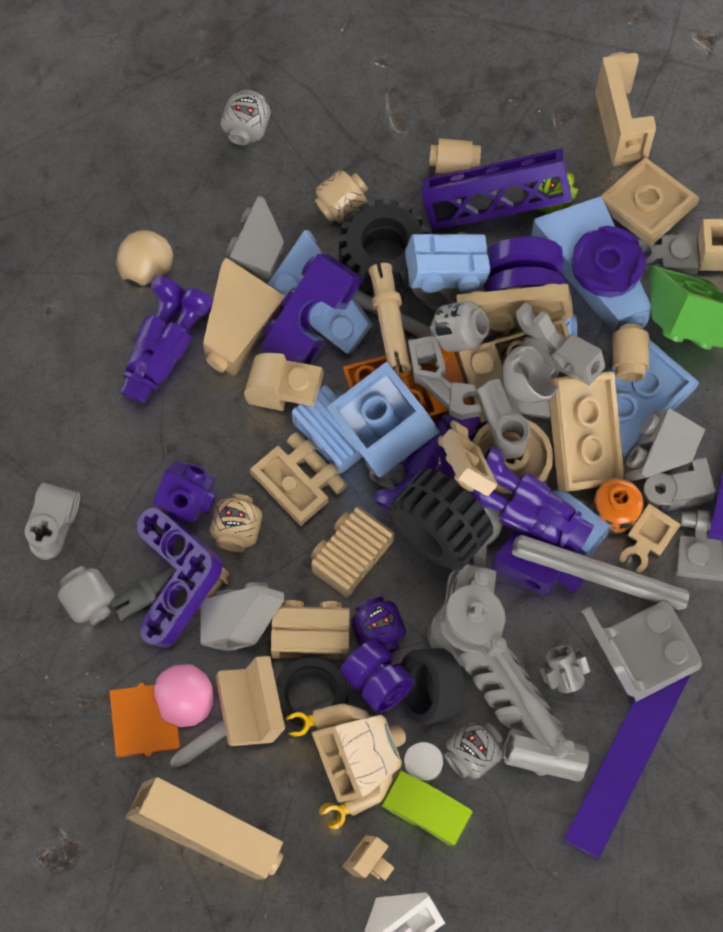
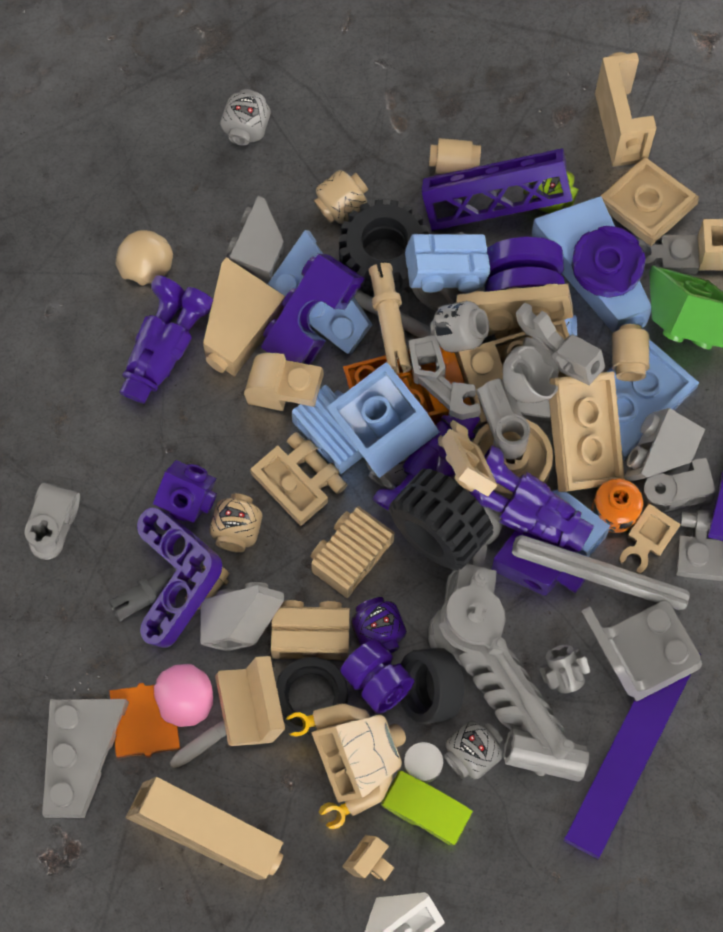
(76, 749): none -> light grey wing
(86, 595): light grey head -> none

